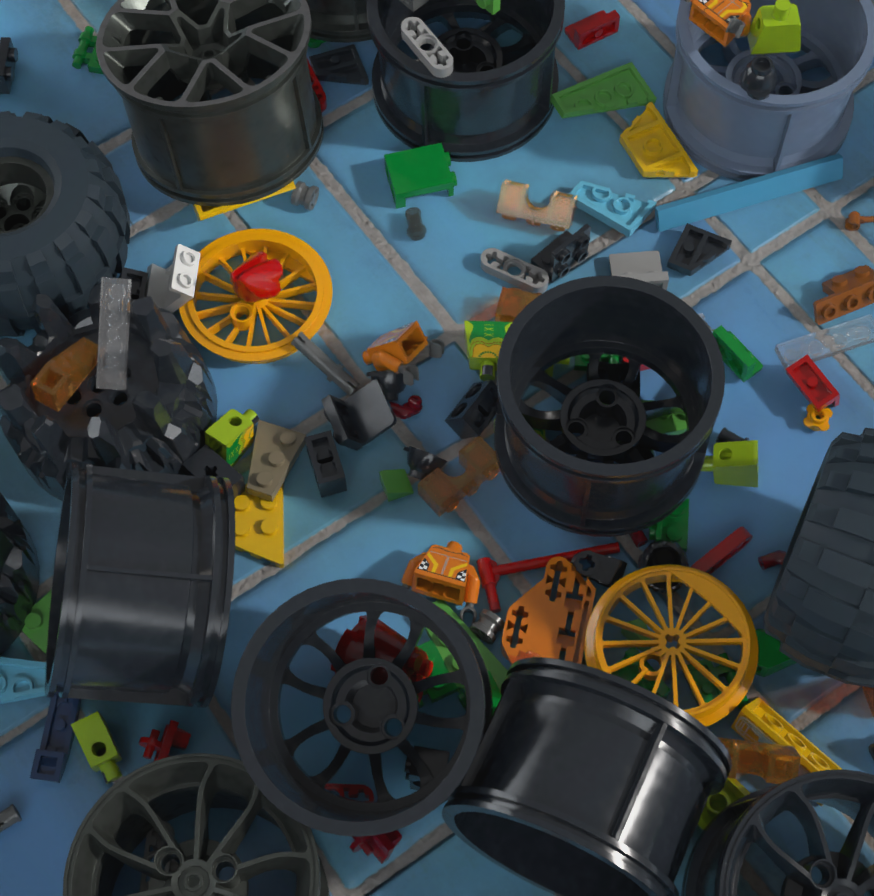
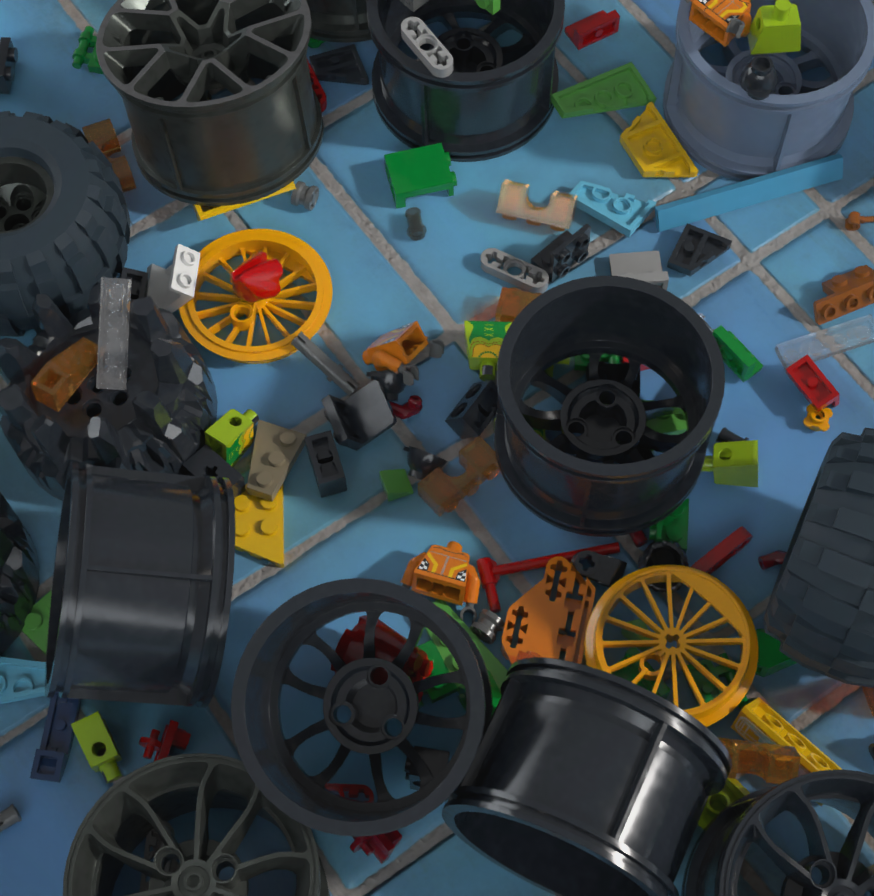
(105, 138): none -> clear orange arch

